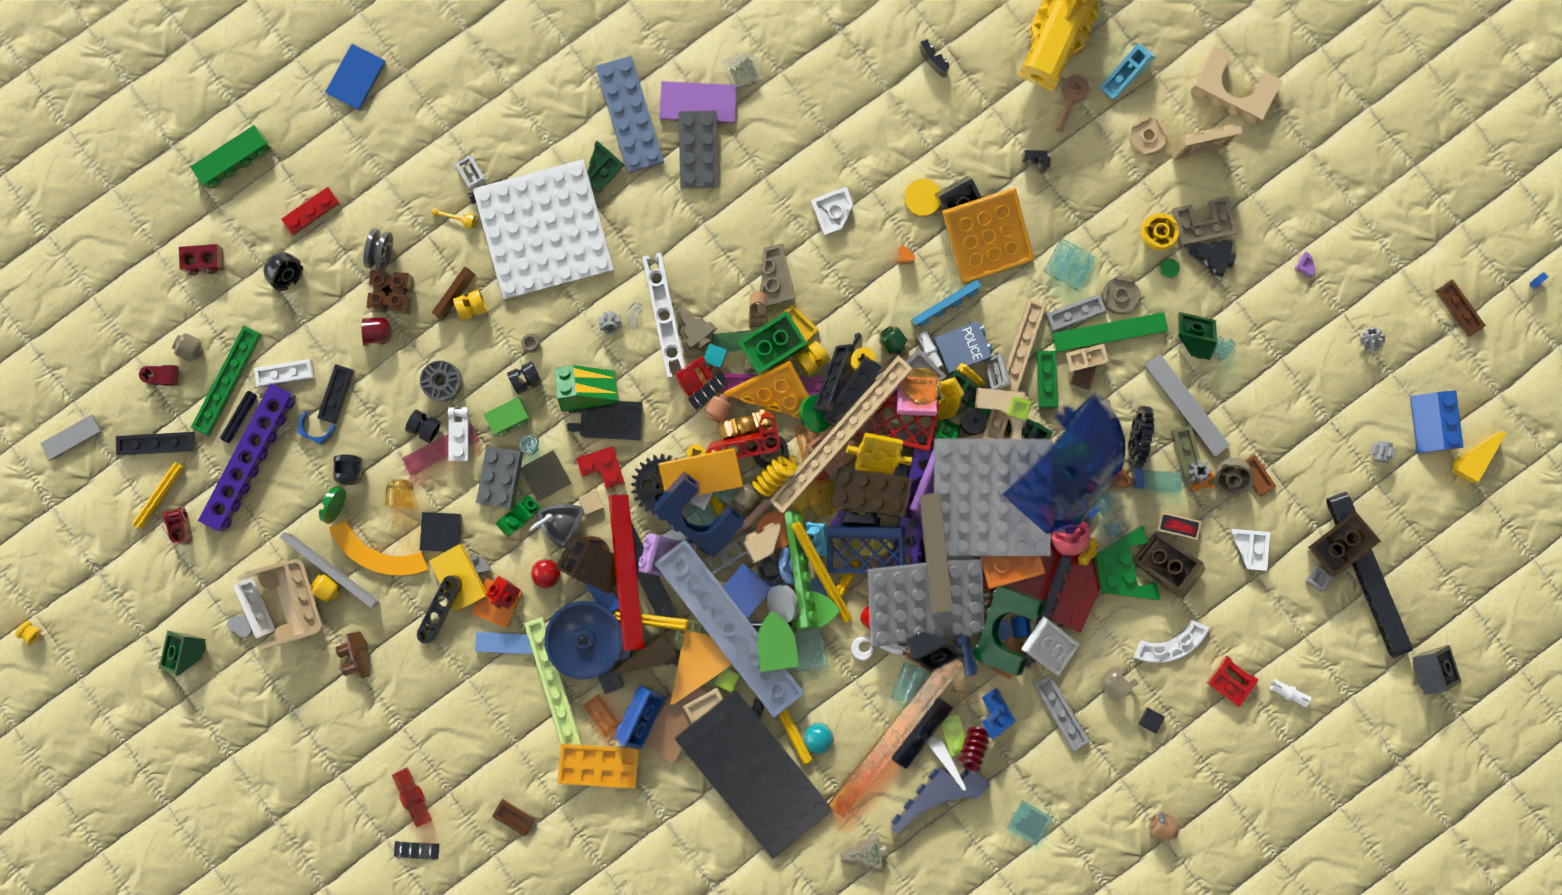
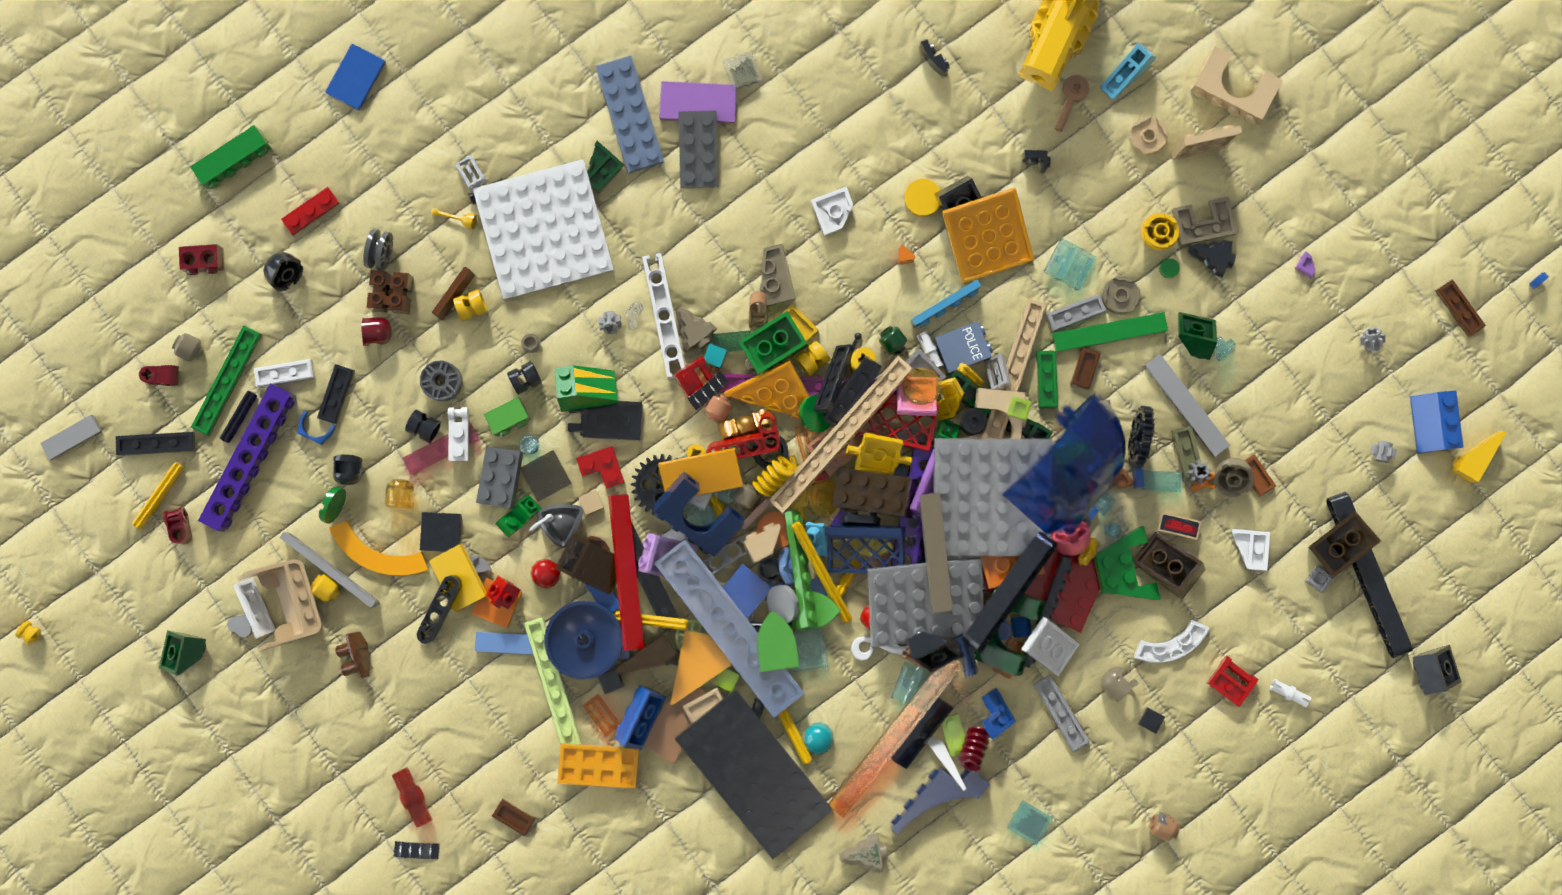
(1009, 592): none -> black beam
(1087, 357): tan slope -> none

